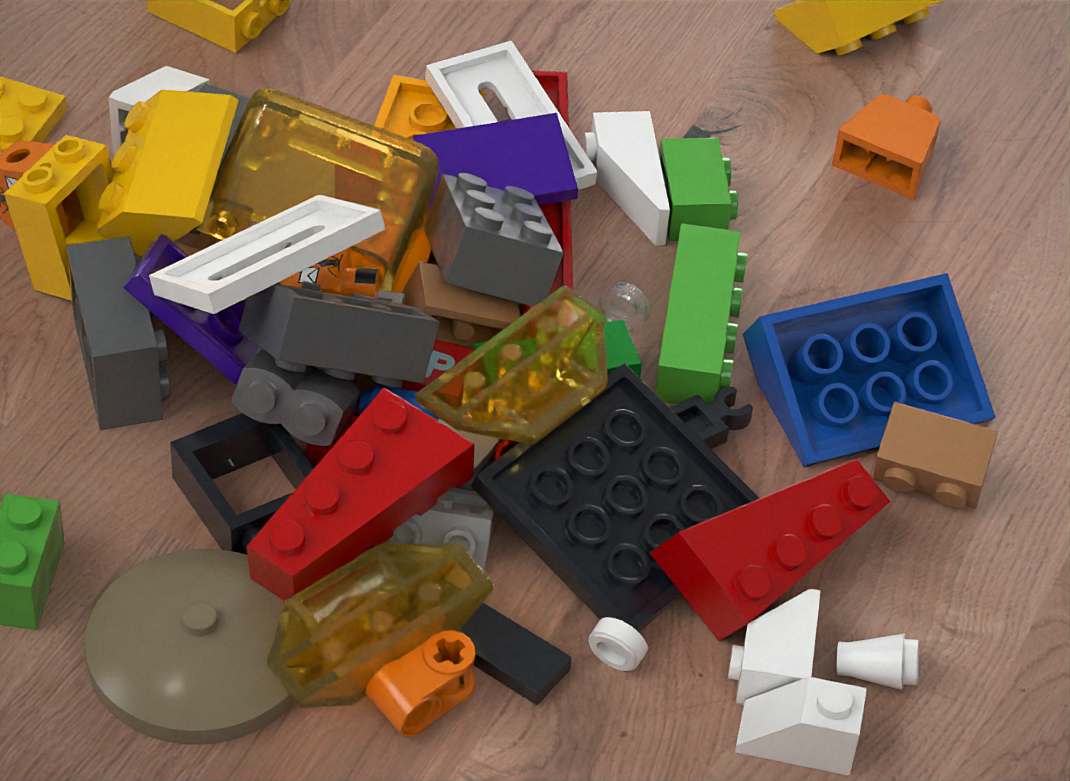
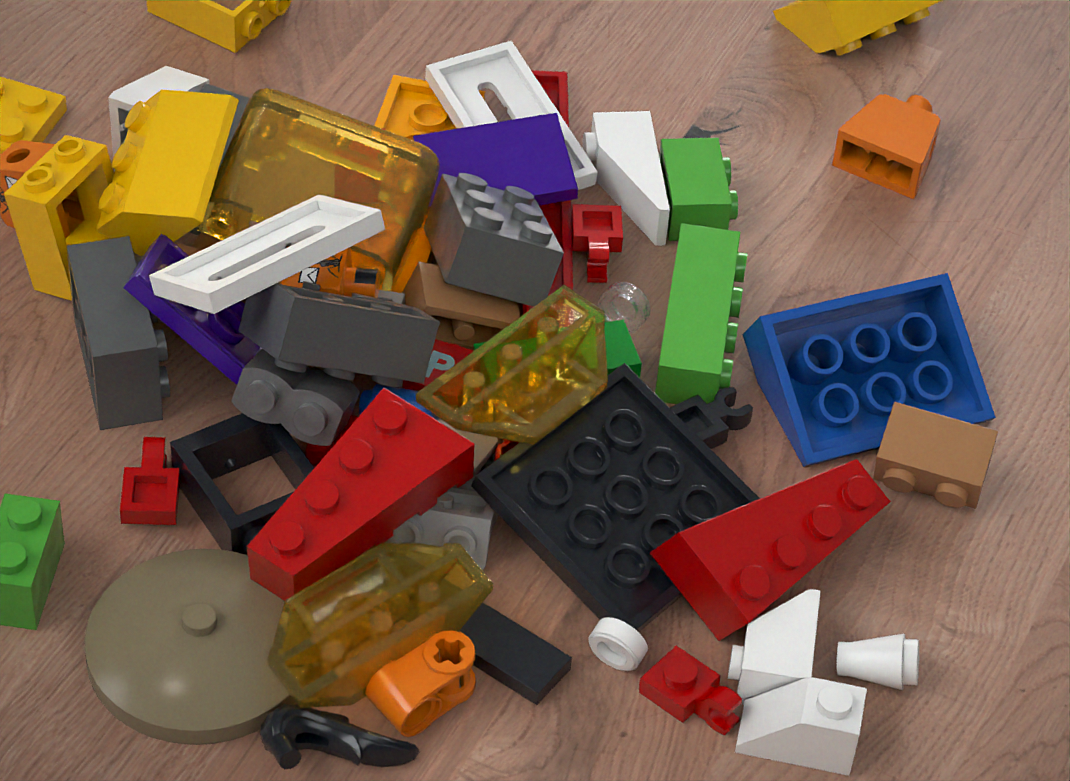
(151, 490): none -> red plate
(297, 728): none -> black piece
(598, 232): none -> red plate
(688, 687): none -> red plate

